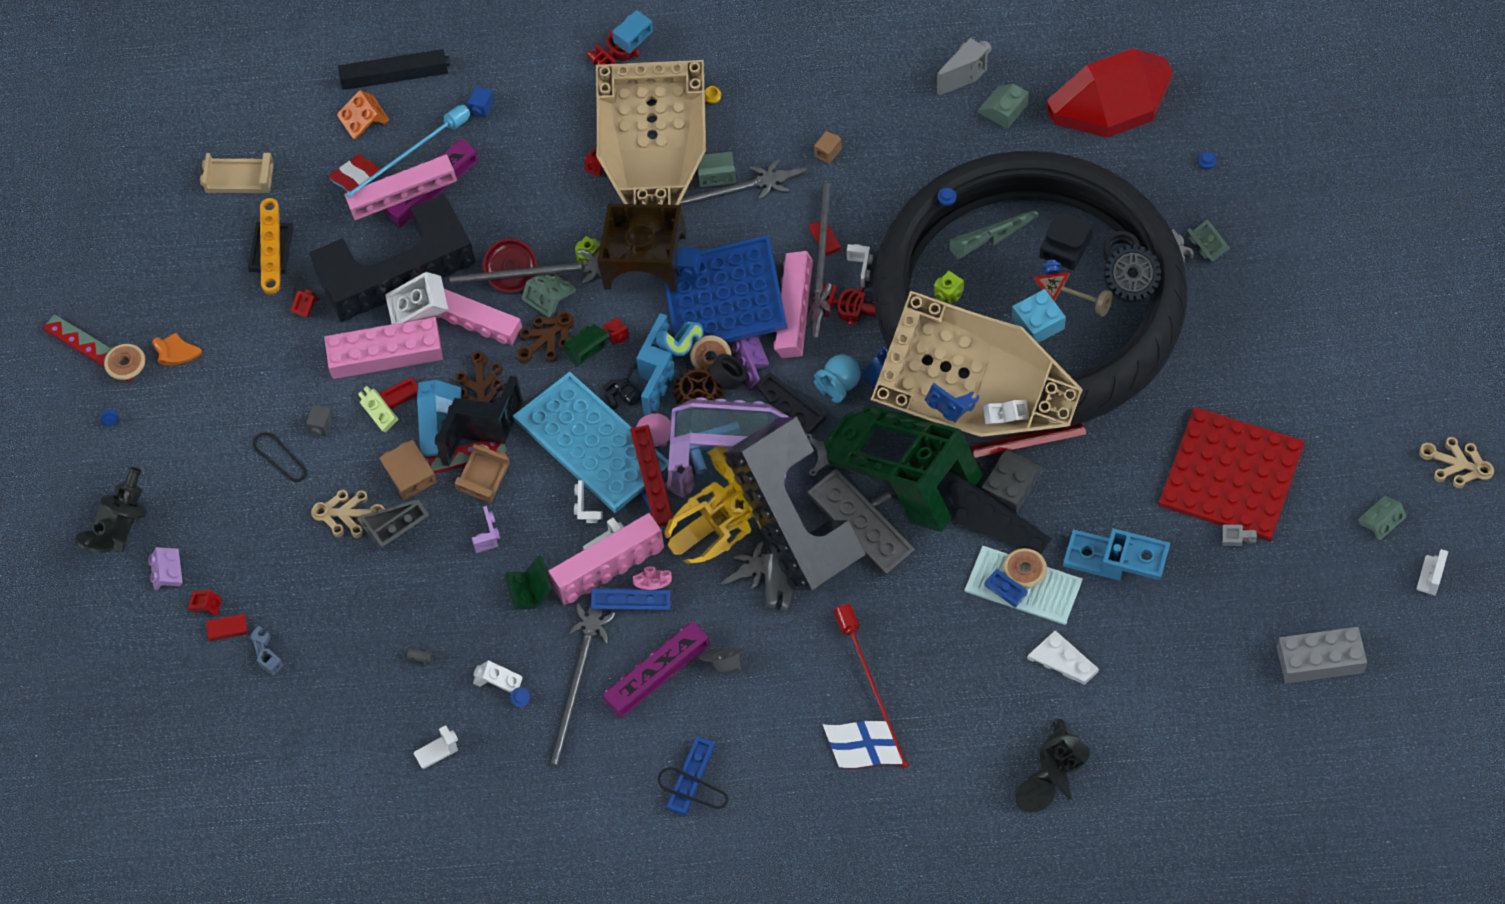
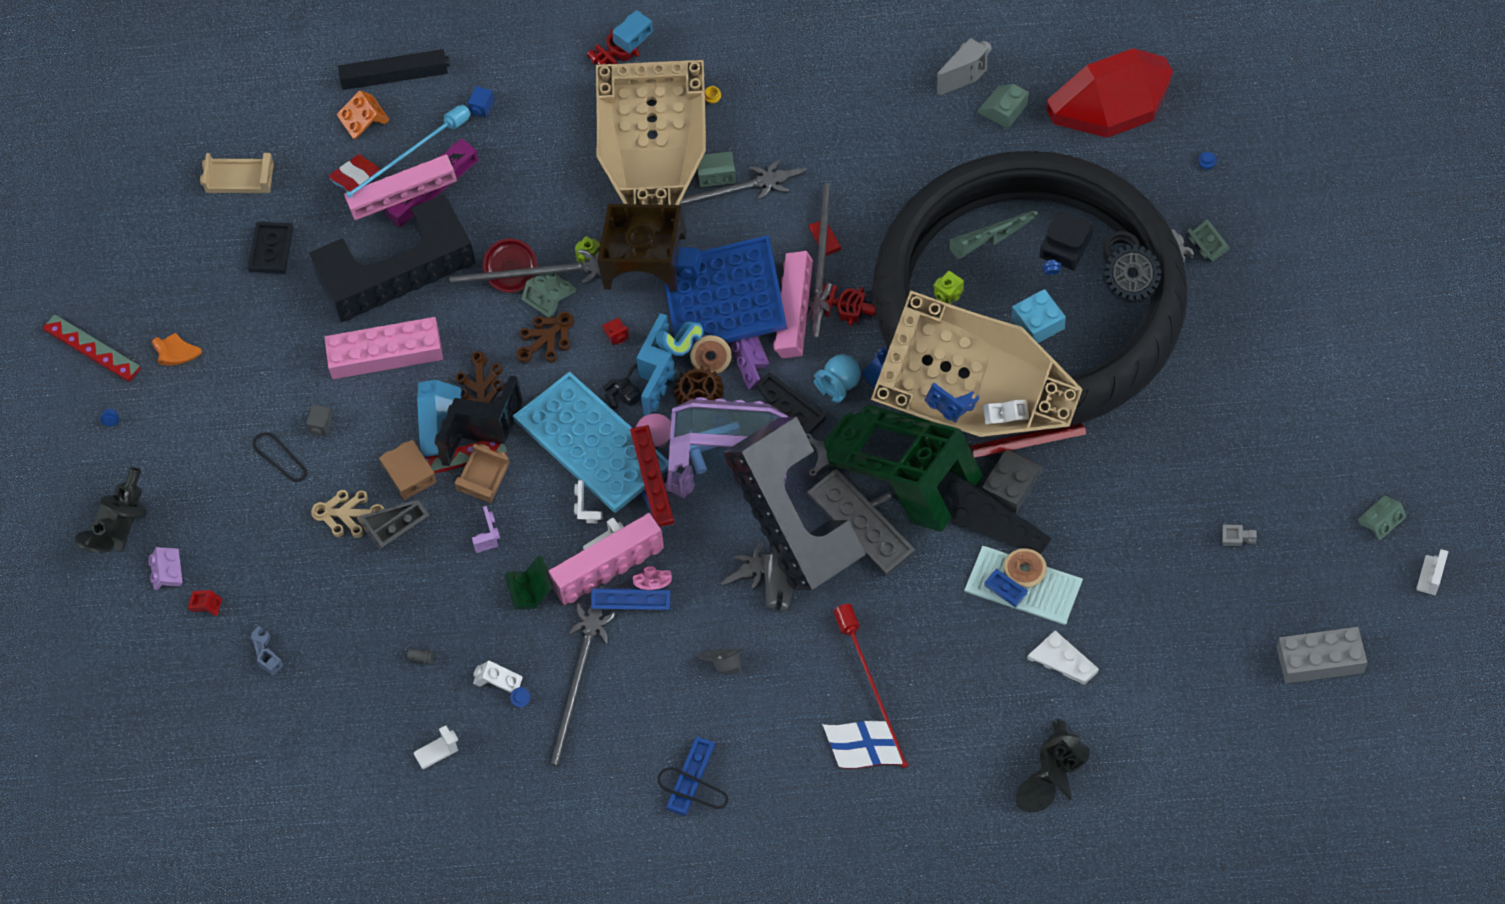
(130, 370): nougat wheel -> none
(227, 627): red tile -> none
(270, 245): light orange plate -> none
(304, 302): red bracket -> none
(377, 409): yellowish green hinge -> none
(400, 393): red tile -> none
(417, 299): white slope -> none
(481, 318): bright pink brick -> none
(586, 344): dark green slope -> none
(592, 164): red bracket -> none
(656, 669): magenta brick -> none
(721, 514): yellow piece -> none
(727, 380): black tyre -> none
(828, 147): medium nougat brick -> none
(861, 254): white bracket -> none
(947, 196): blue plate -> none
(1055, 283): dark tan piece -> none
(1116, 554): dark azure bracket -> none
(1231, 473): red plate -> none
(1458, 462): tan plant -> none

